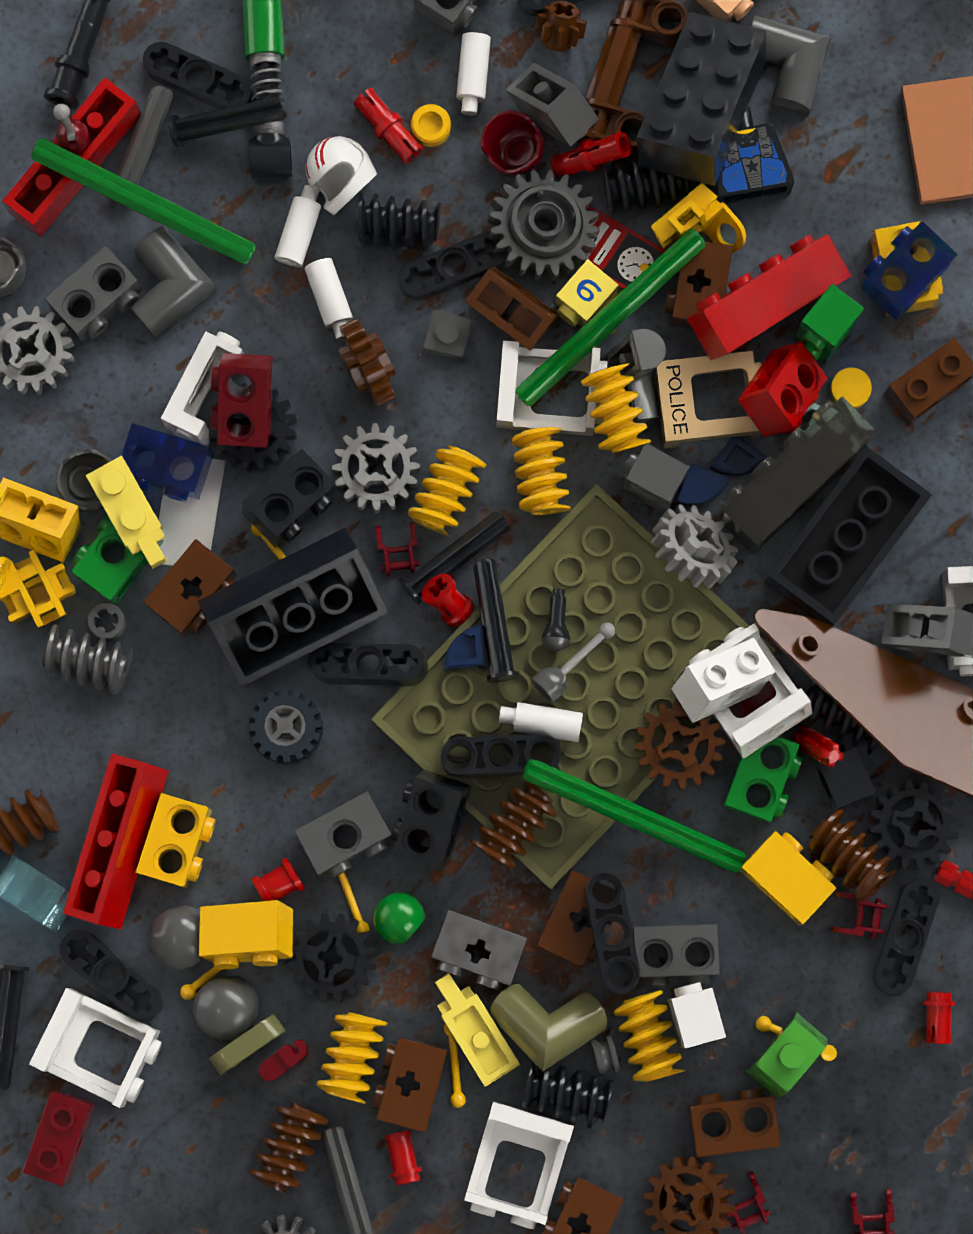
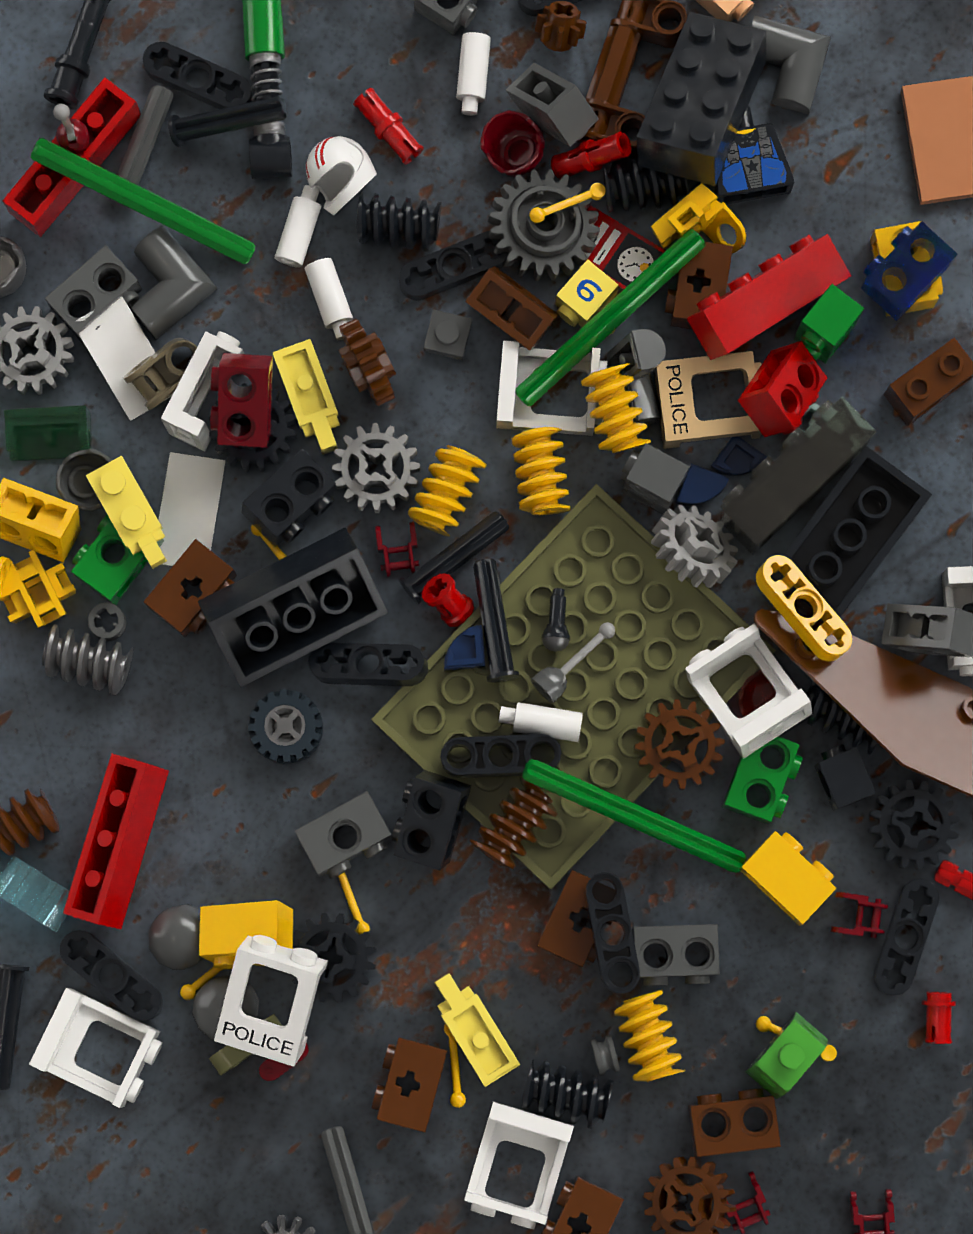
(47, 432): none -> clear green hinge
(59, 1138): dark red brick -> none
(117, 349): none -> white sticker
(160, 372): none -> dark tan piece
(164, 838): yellow brick -> none
(169, 453): clear blue brick -> none
(259, 1036): none -> white window
(278, 882): red bush -> none
(288, 1147): reddish brown piece -> none
(308, 393): none -> light yellow hinge
(351, 1056): yellow piece -> none
(397, 917): green piece -> none
(402, 1158): red pin -> none
(430, 125): yellow tile -> none
(462, 931): flat silver brick -> none
(543, 1035): olive brick -> none
(595, 192): none -> yellow hinge
(695, 1015): white brick -> none
(723, 680): white brick -> none
(817, 745): red axle -> none
(821, 609): none -> yellow beam
(850, 856): reddish brown piece -> none
(852, 385): yellow tile -> none

